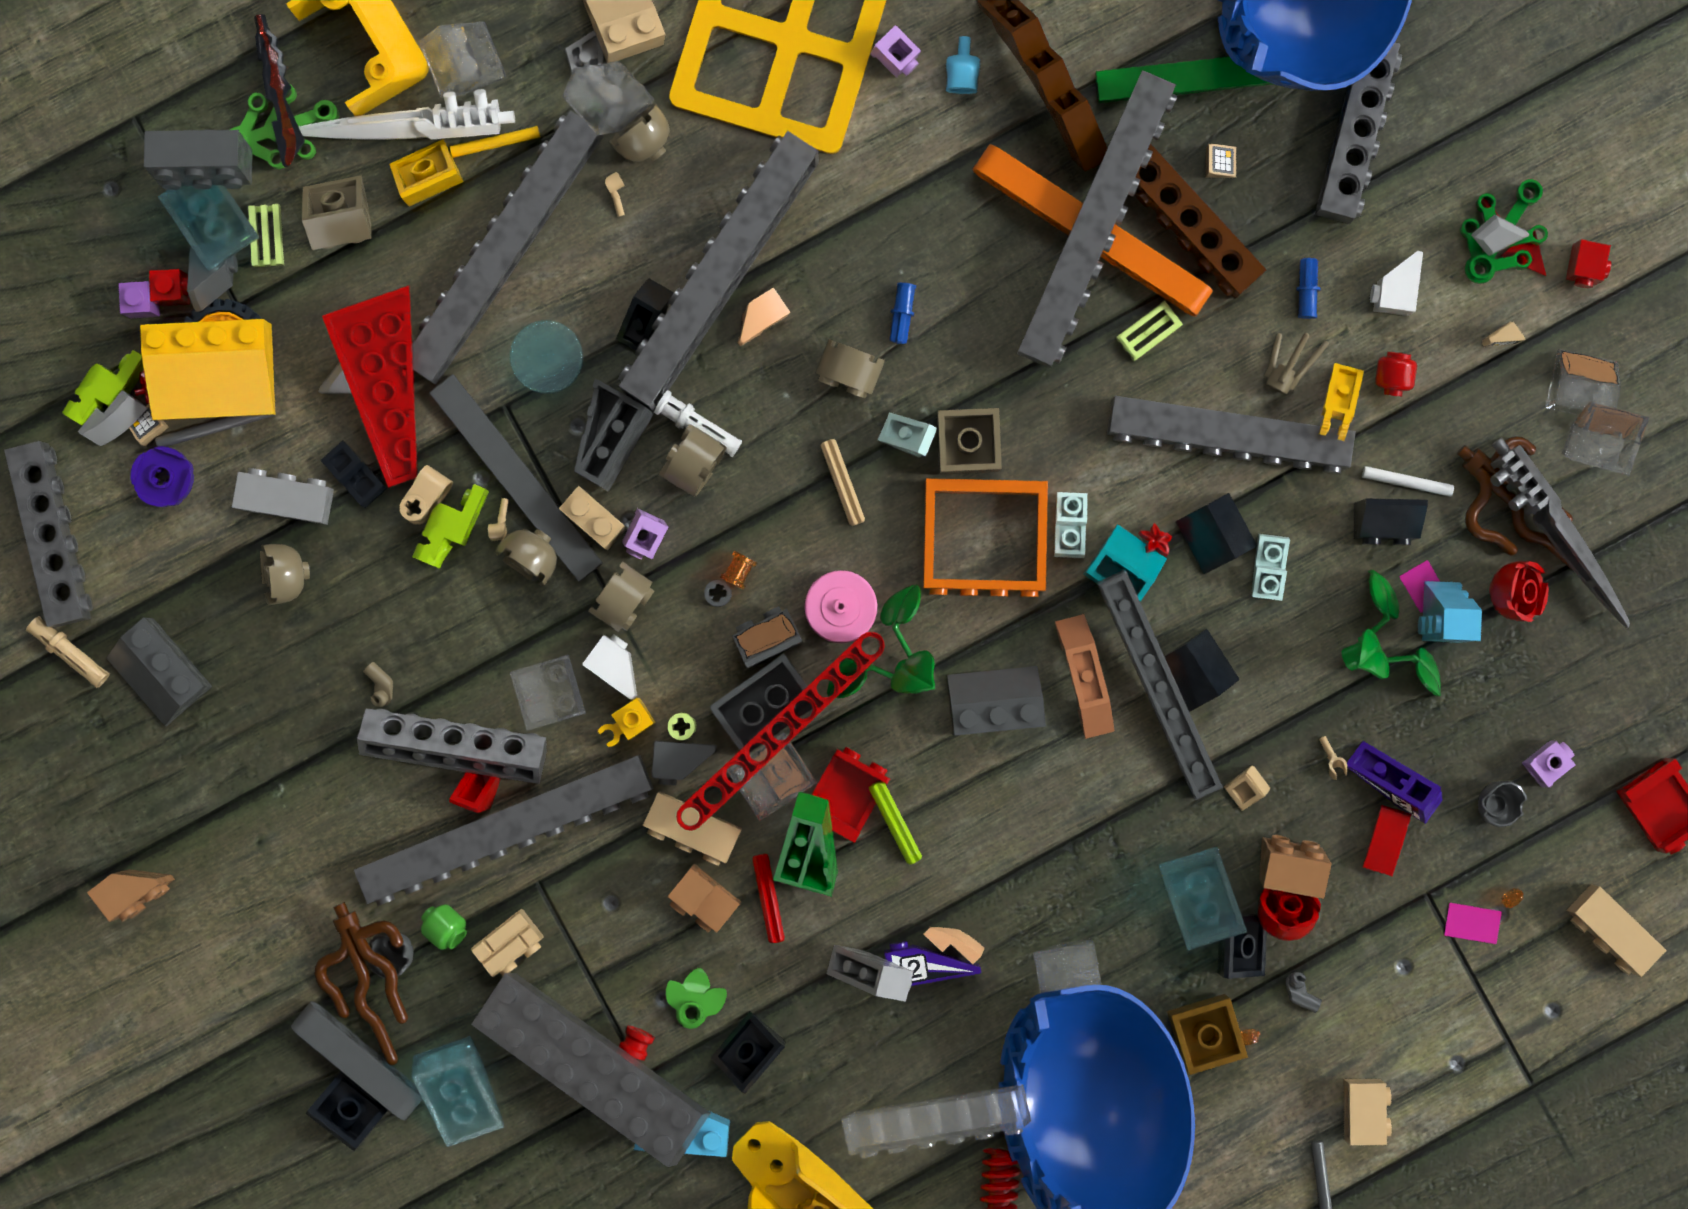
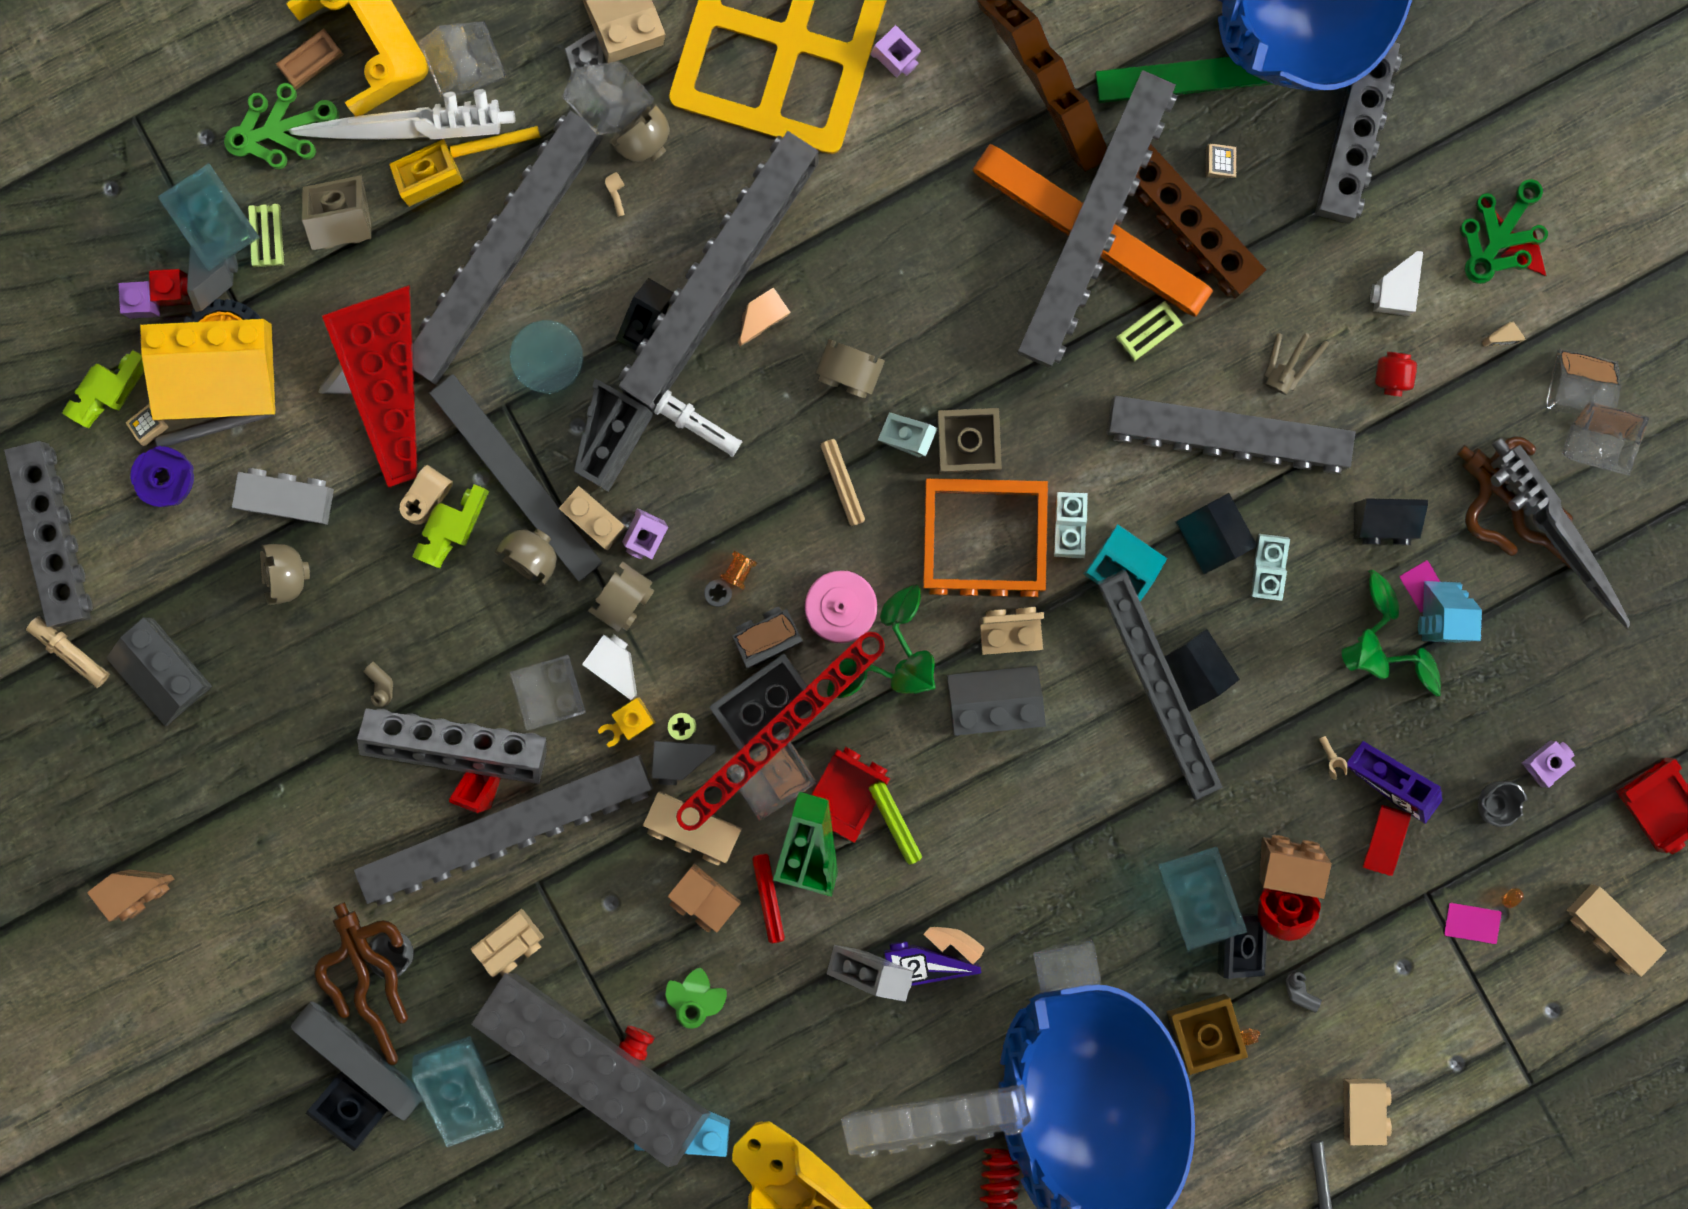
(118, 417): light grey slope -> none
(143, 390): red plant -> none
(198, 158): dark grey brick -> none
(286, 129): black sword -> none
(309, 59): none -> medium nougat tile
(353, 474): black slope -> none
(443, 927): bright green head -> none
(499, 531): tan hand -> none
(692, 460): dark tan brick -> none
(748, 1051): black slope -> none
(902, 313): blue axle -> none
(962, 69): medium azure piece -> none
(1011, 632): none -> tan bracket
(1086, 676): nougat slope -> none
(1157, 540): red plant -> none
(1247, 788): tan slope -> none
(1308, 288): blue axle -> none
(1341, 398): yellow hinge -> none
(1408, 481): white bar -> none
(1498, 234): light grey piece -> none
(1519, 591): red cylinder -> none
(1588, 263): red brick -> none

